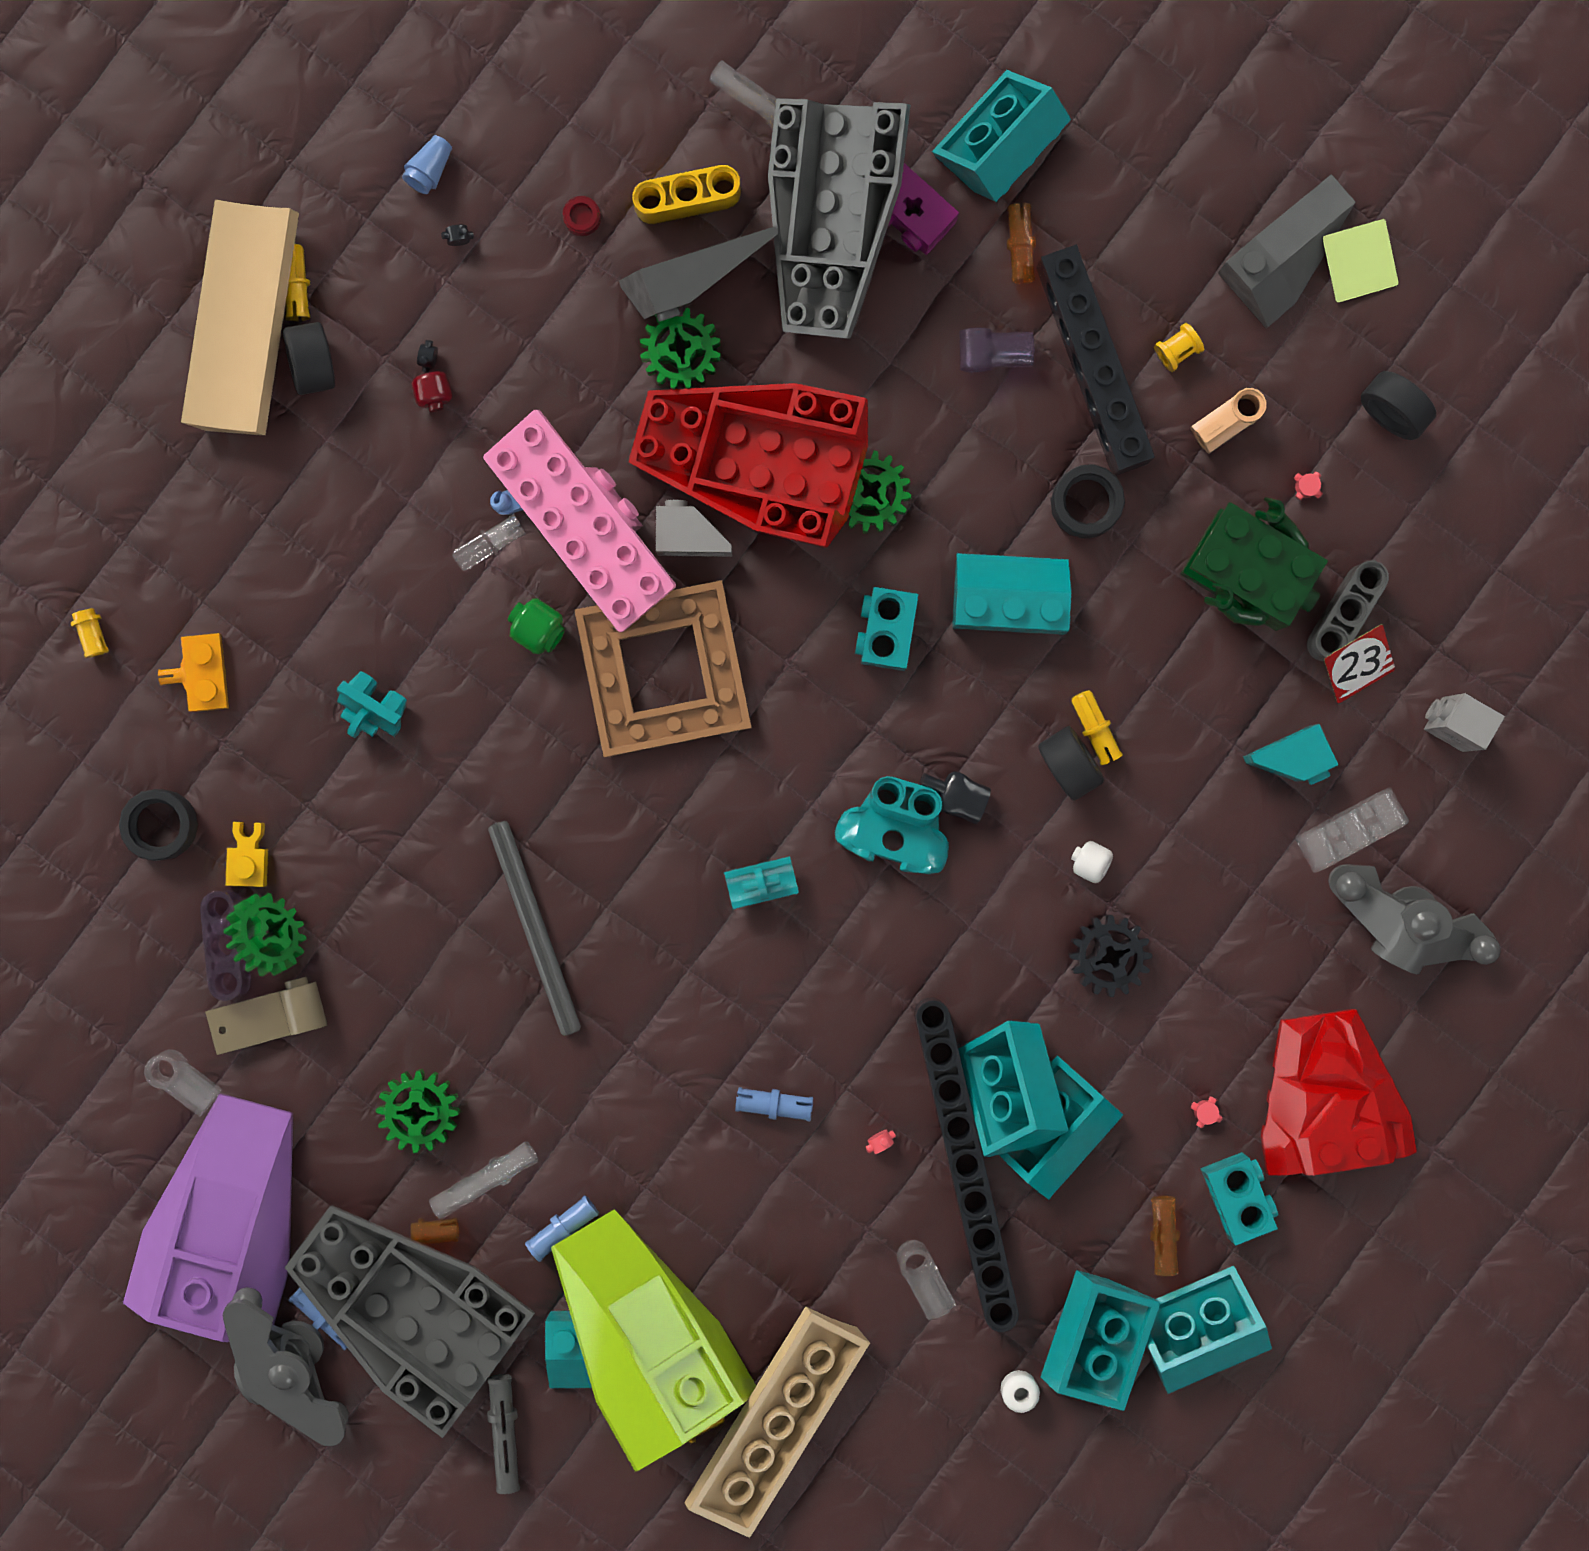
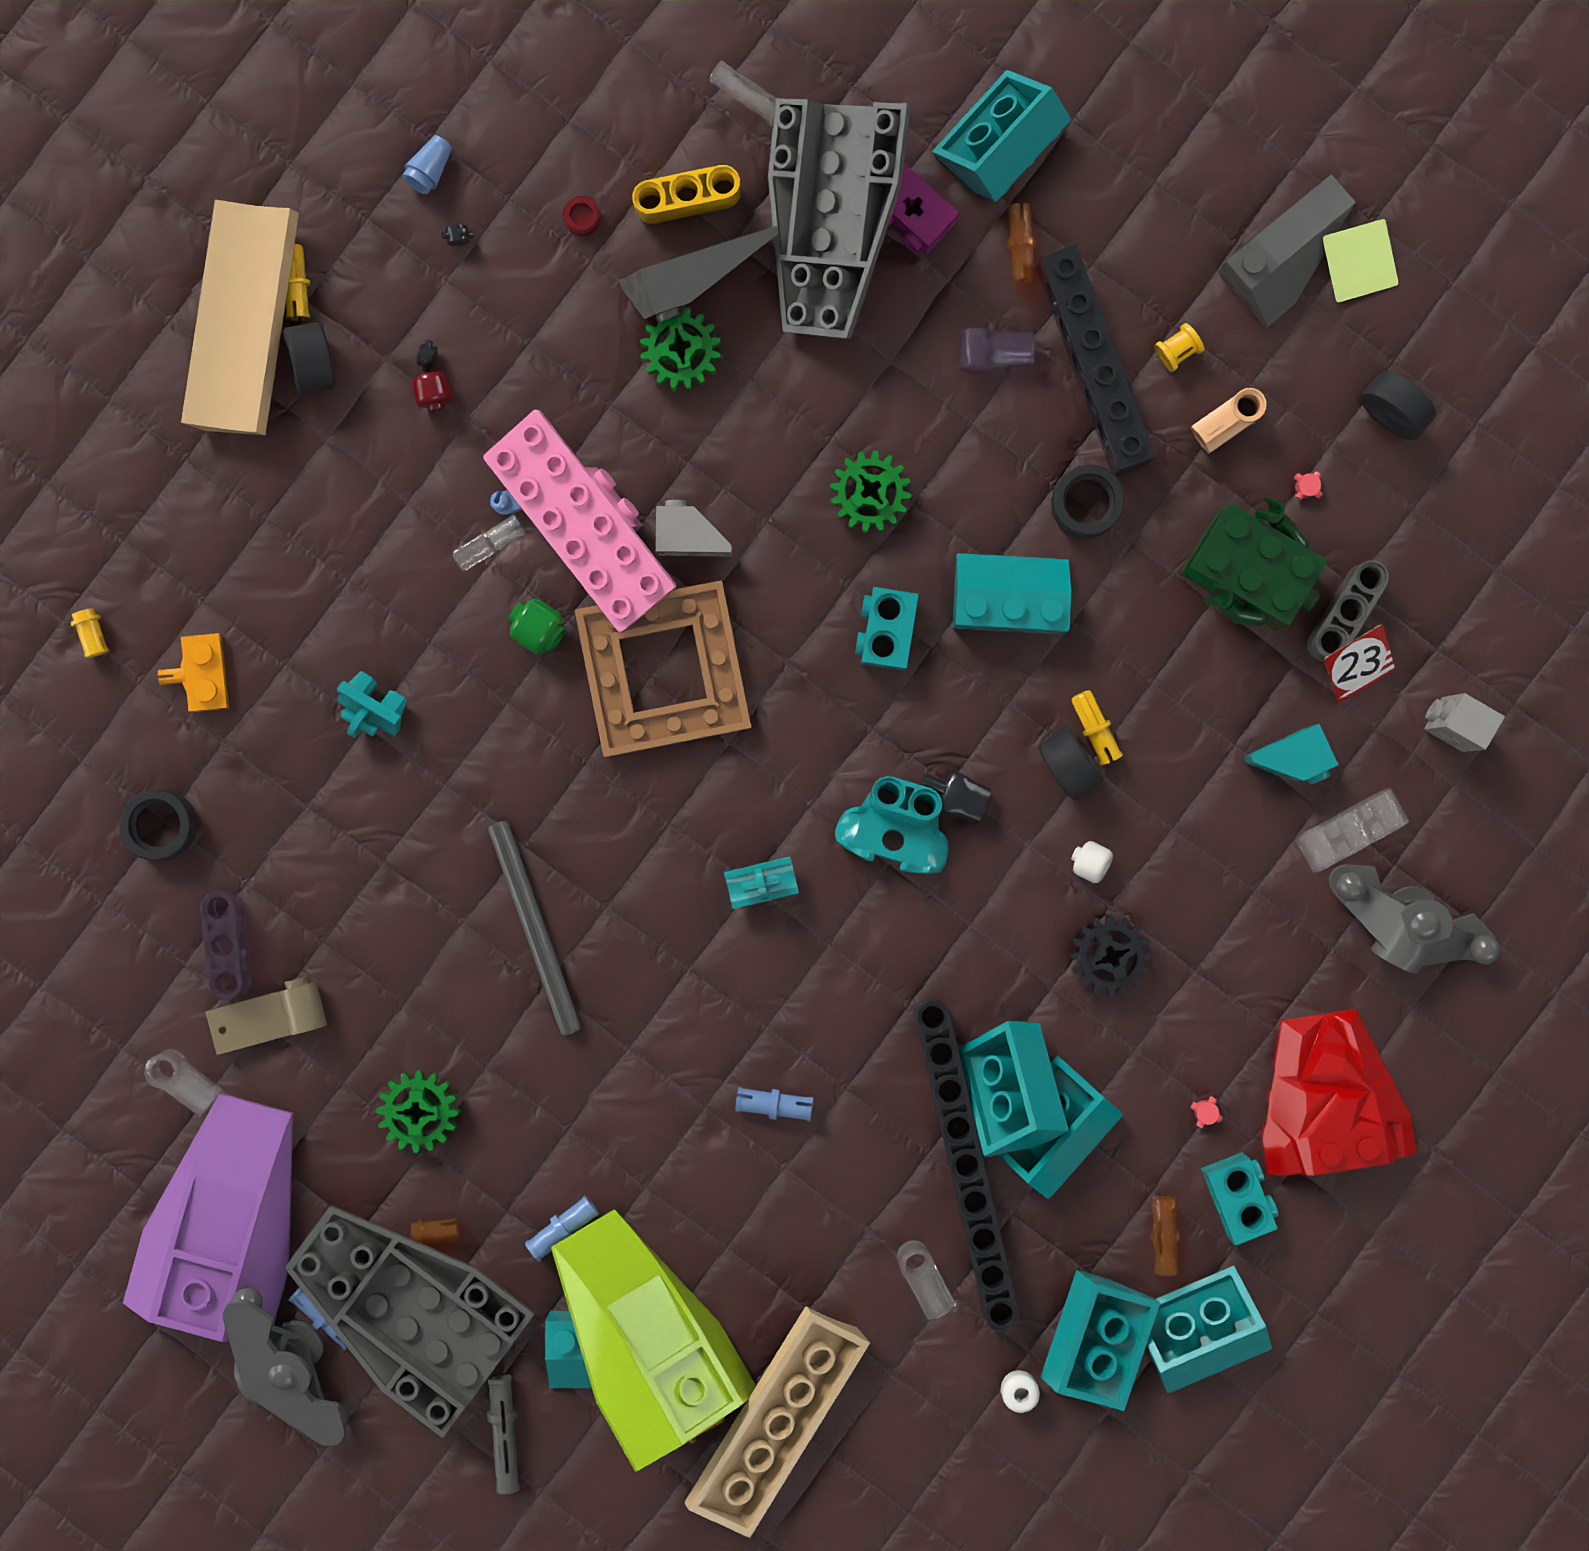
(247, 863): yellow plate -> none
(249, 925): green gear -> none
(497, 1172): clear pin -> none
(759, 453): red wedge -> none
(880, 1141): coral piece -> none

